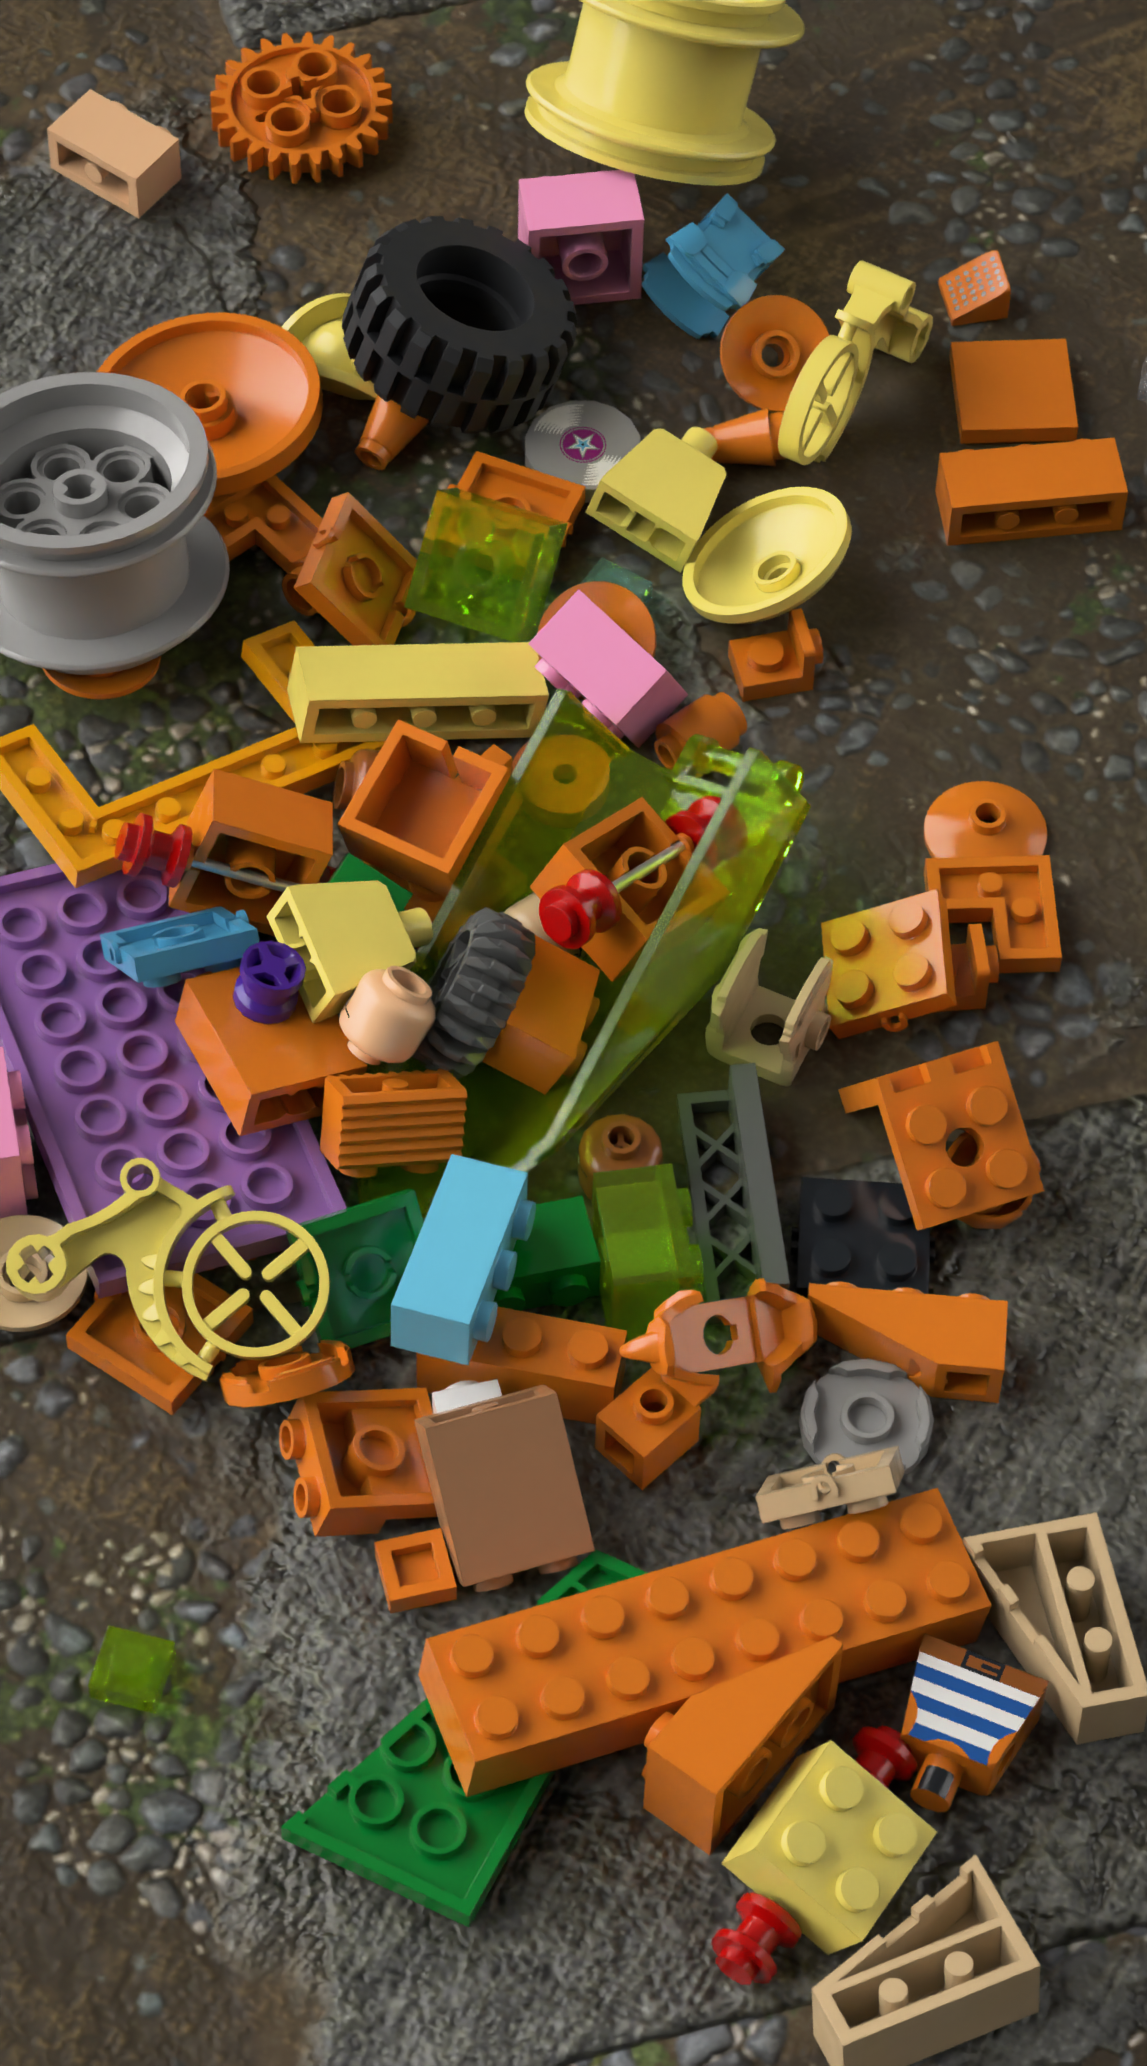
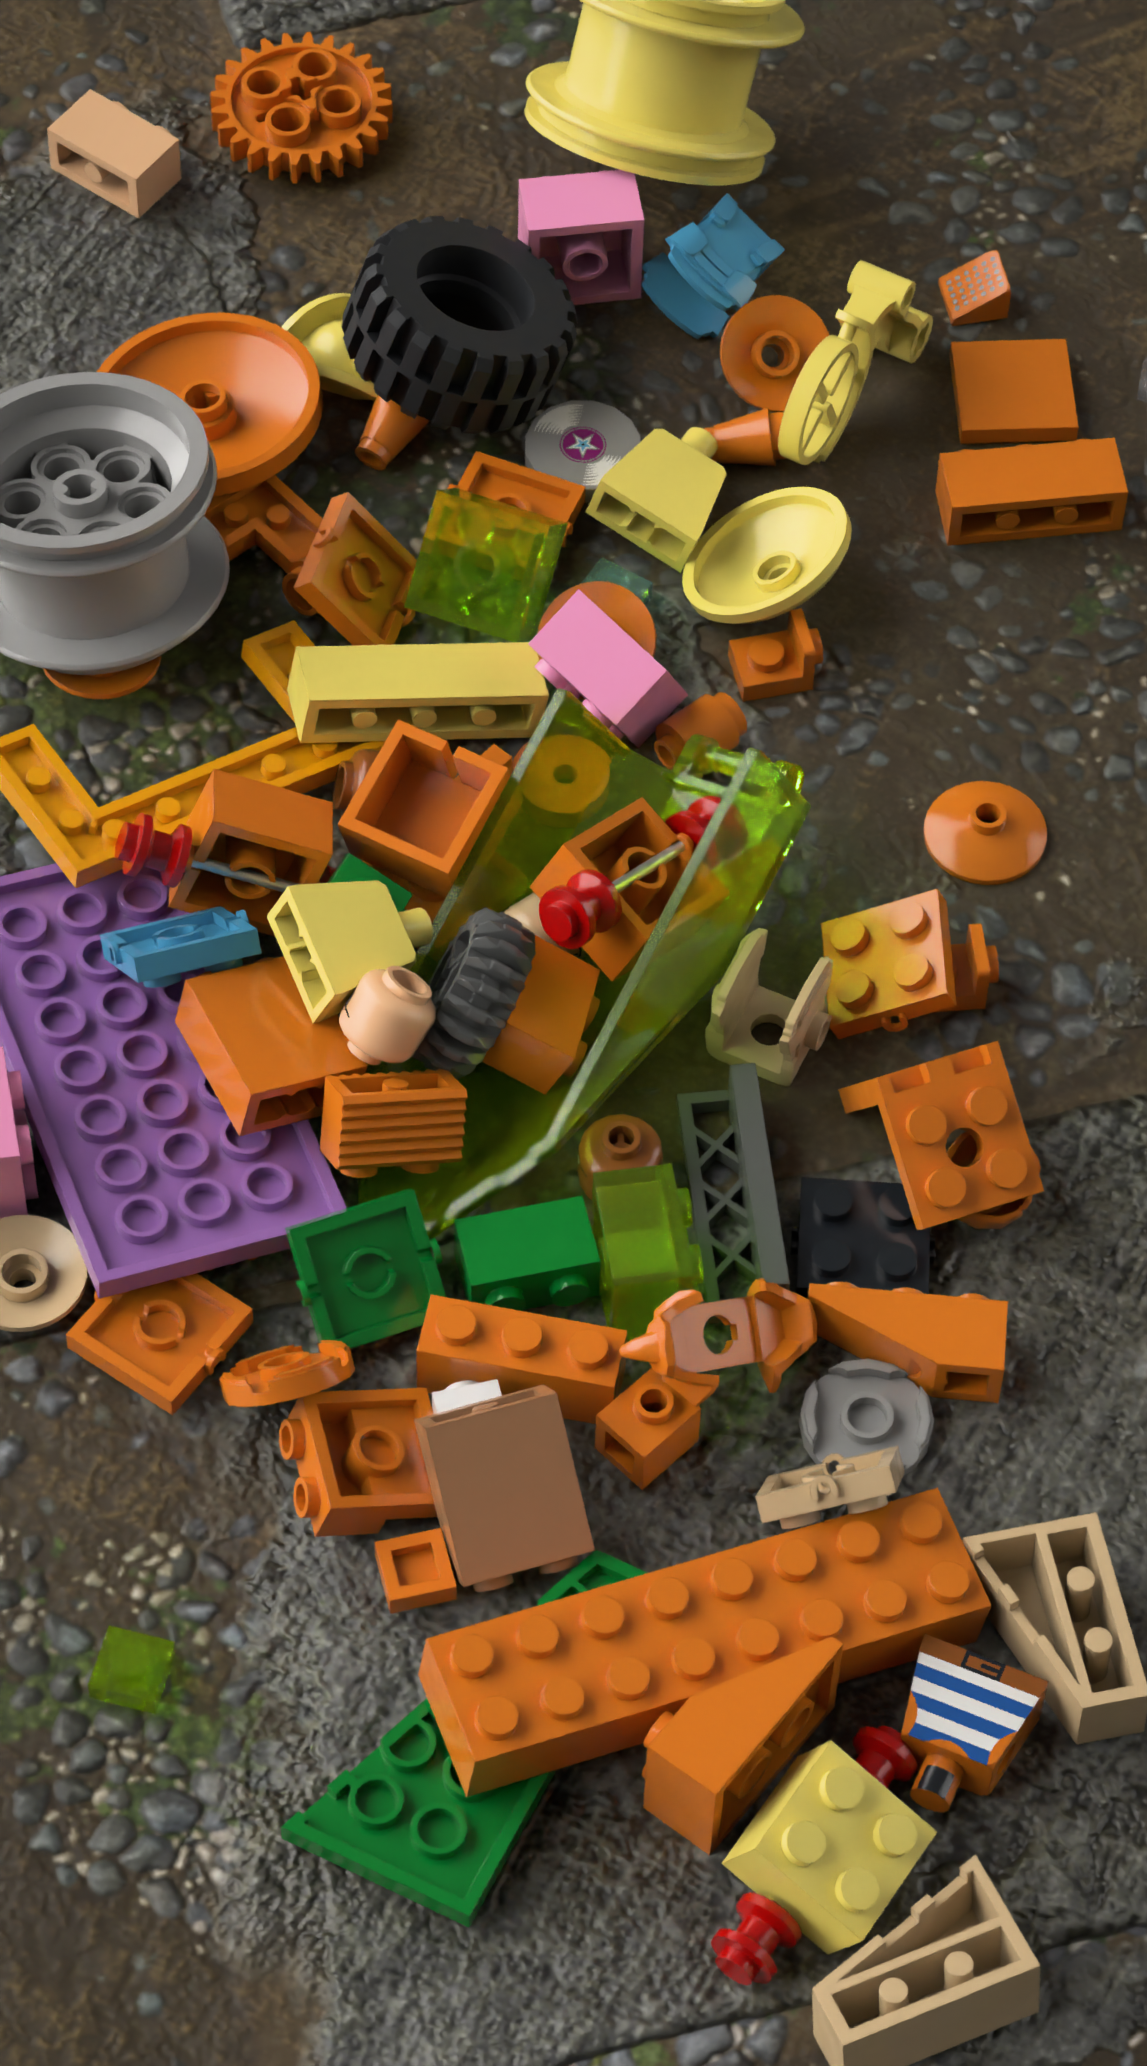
(143, 1233): light yellow piece -> none
(269, 982): dark purple wheel -> none
(462, 1260): medium azure brick -> none
(1010, 894): orange plate -> none

